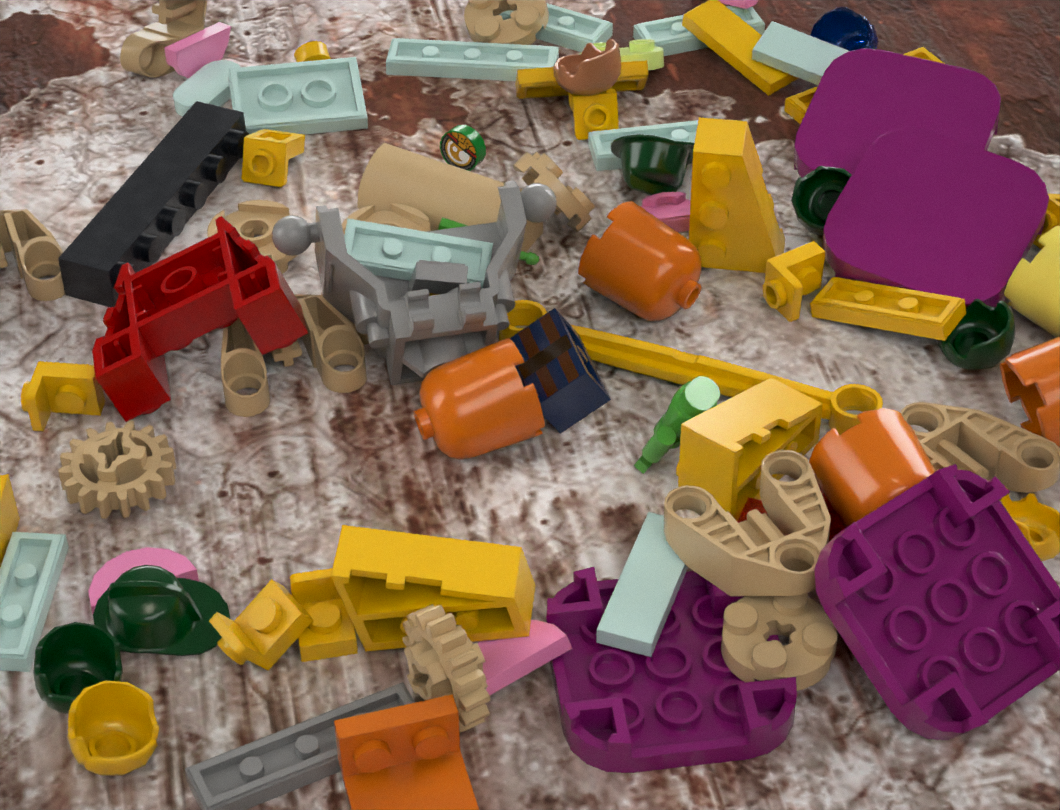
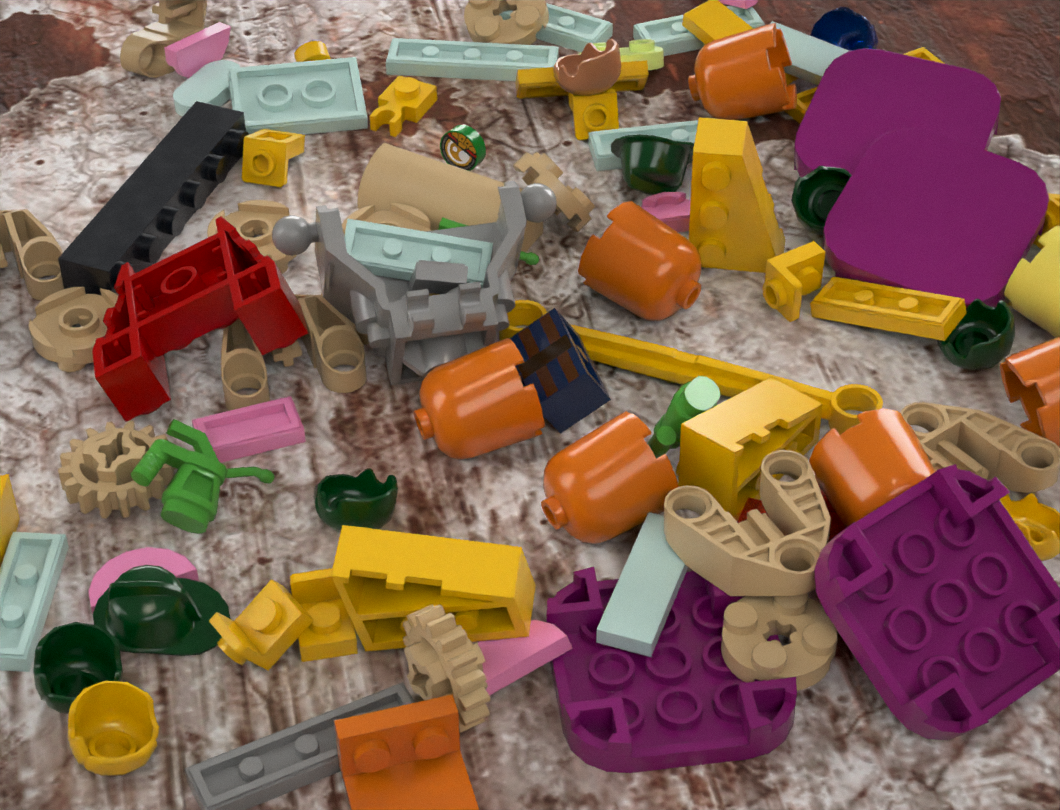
(53, 330): none -> tan plate
(61, 389): yellow bracket -> none
(194, 490): none -> bright green piece
(252, 429): none -> bright pink tile
(355, 500): none -> dark green hair
(402, 101): none -> yellow plate
(606, 481): none -> orange cylinder
(744, 75): none -> orange cylinder

